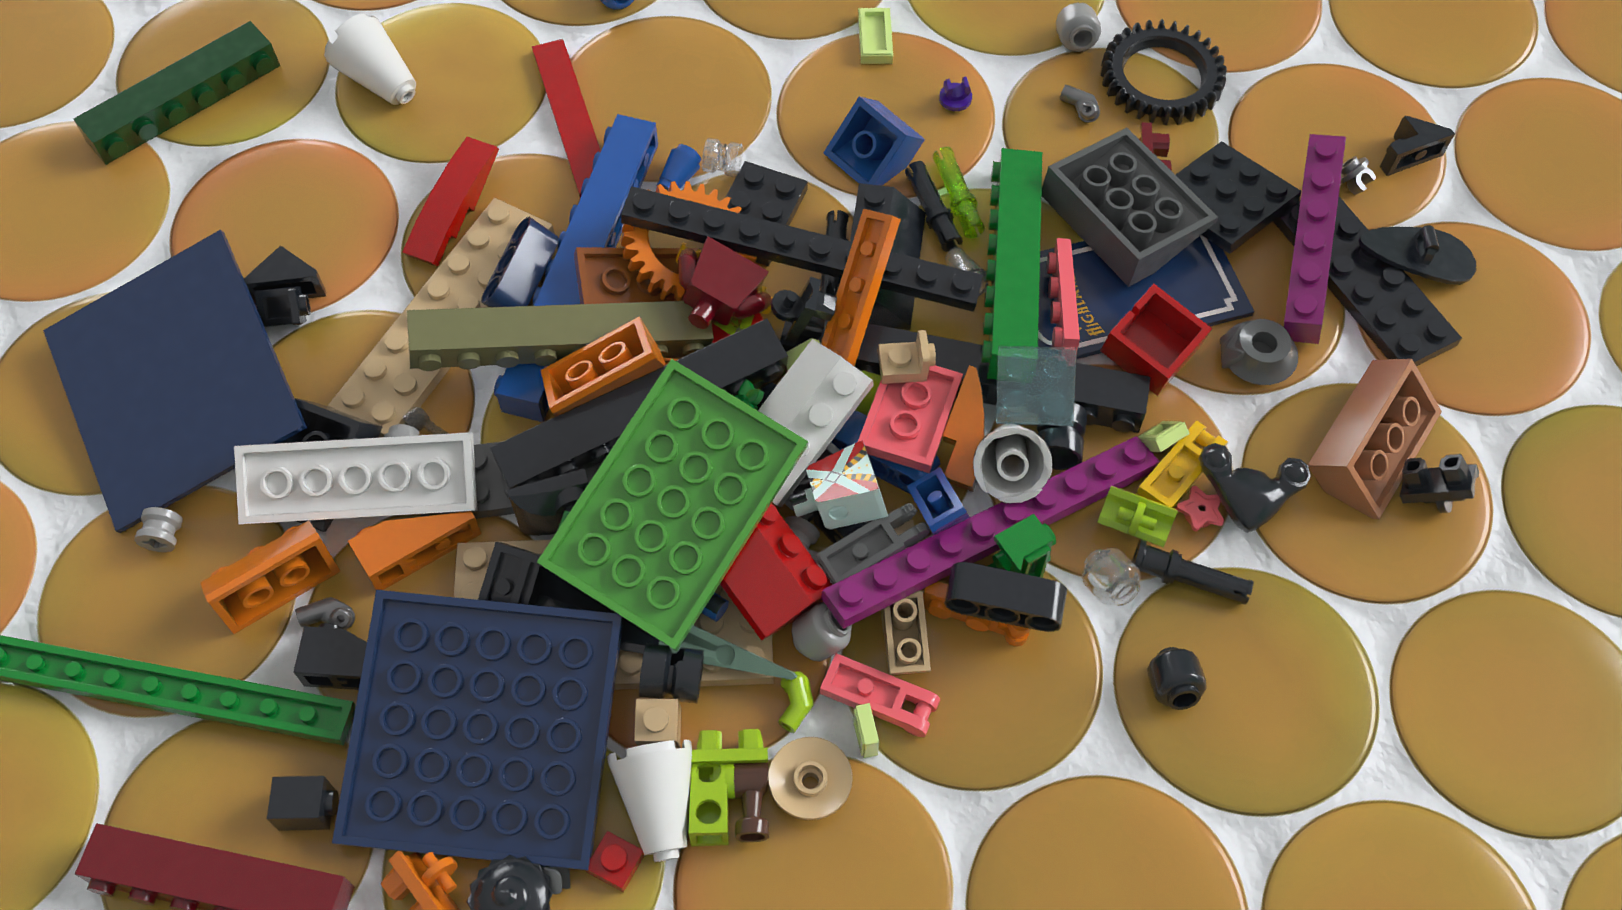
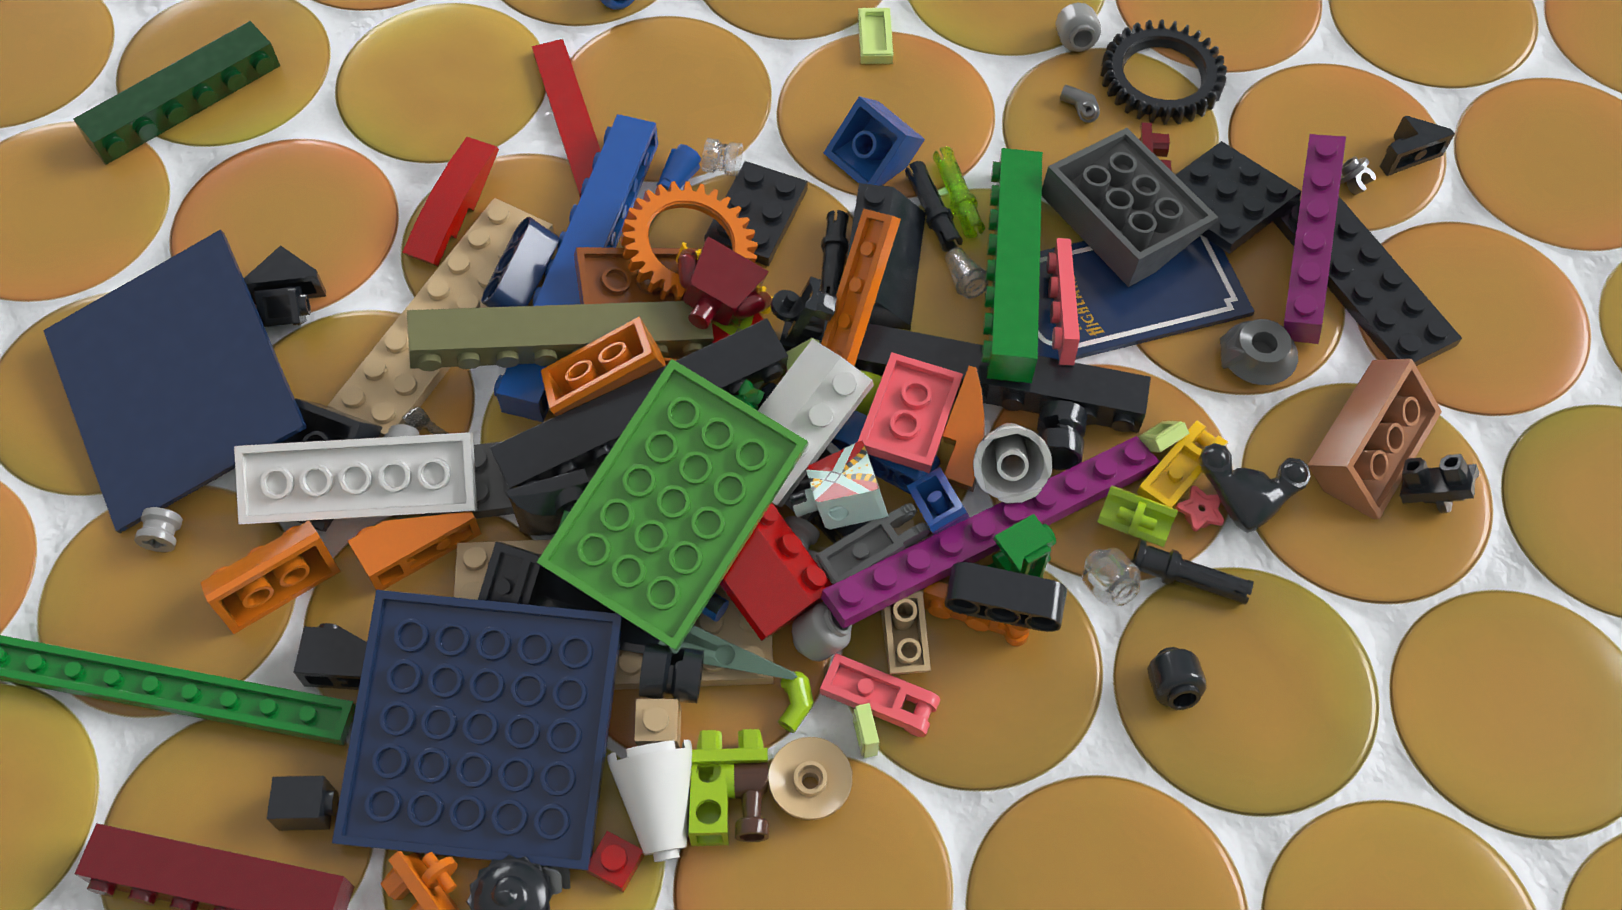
(328, 611): flat silver arm -> none
(371, 59): white cone -> none
(795, 247): black plate -> none
(906, 360): tan bracket -> none
(956, 95): dark purple plate -> none
(1036, 385): clear light blue plate -> none
(1158, 338): red piece -> none
(1422, 252): black shield -> none

